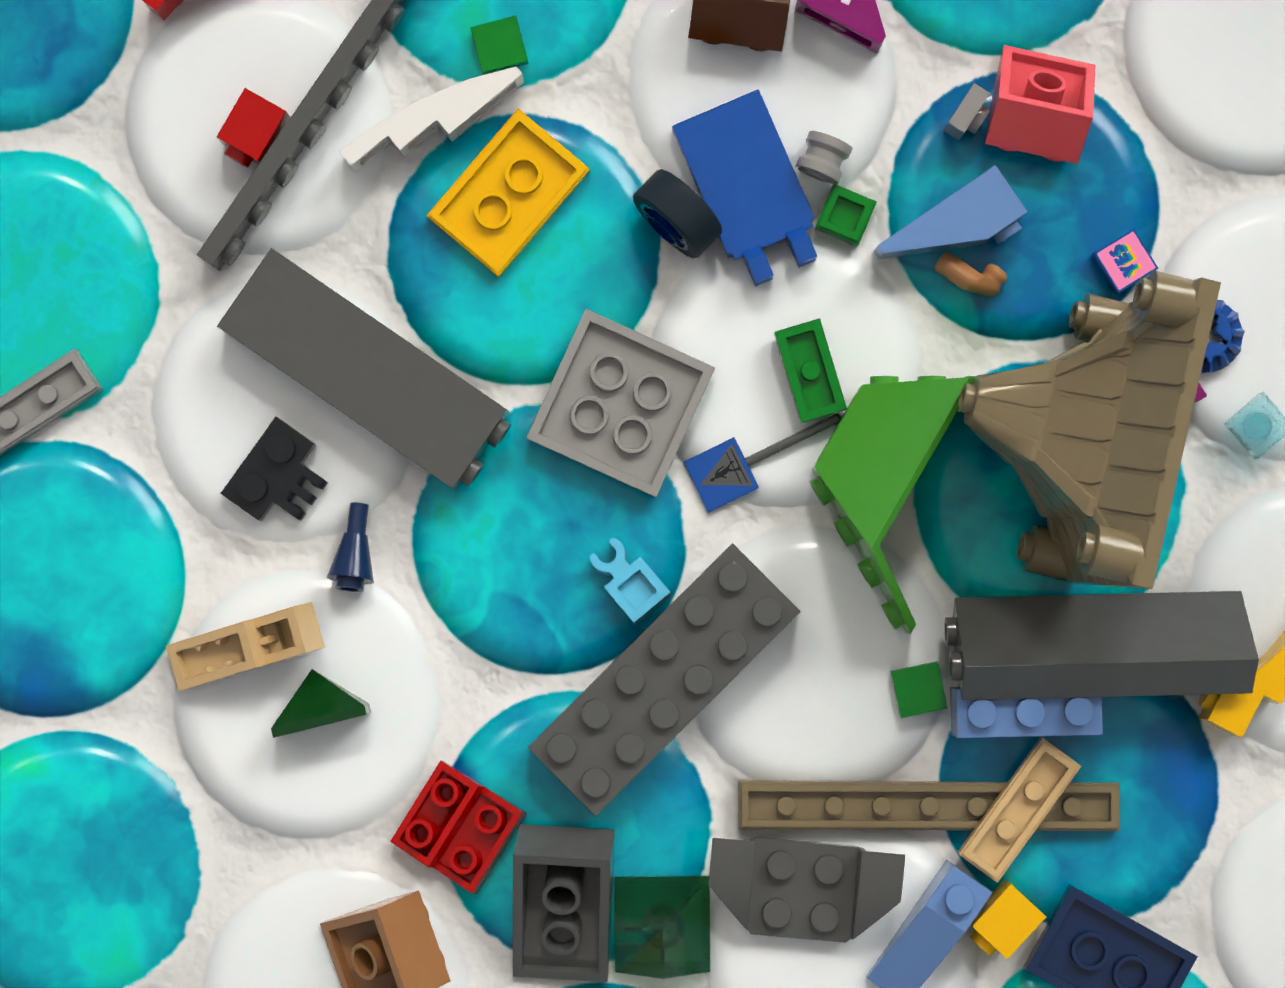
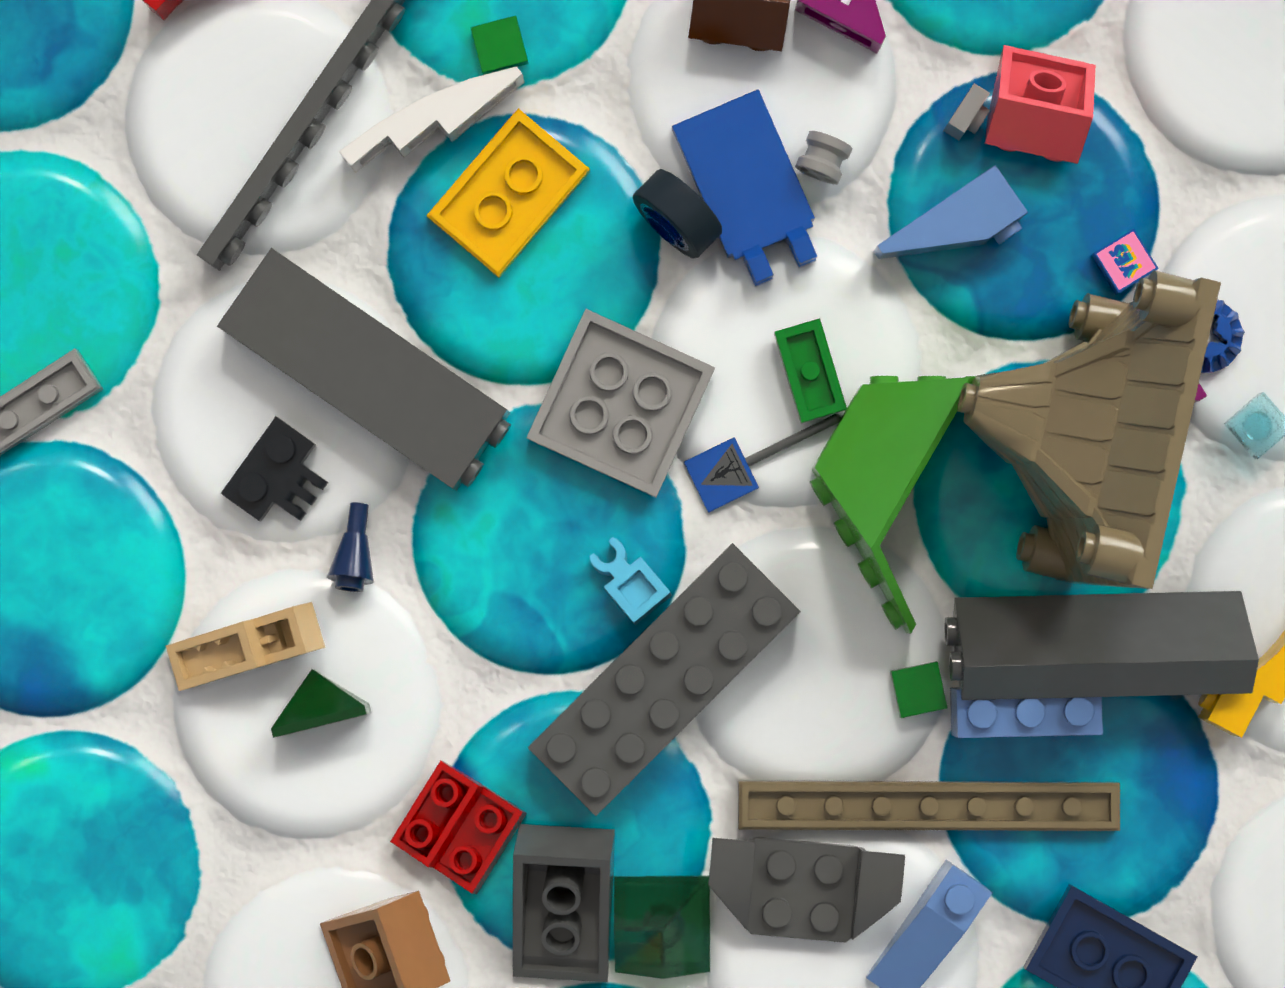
(251, 128): red brick -> none
(845, 215): green tile -> none
(969, 279): medium nougat arm -> none
(1005, 921): yellow brick -> none
(1019, 809): tan tile -> none

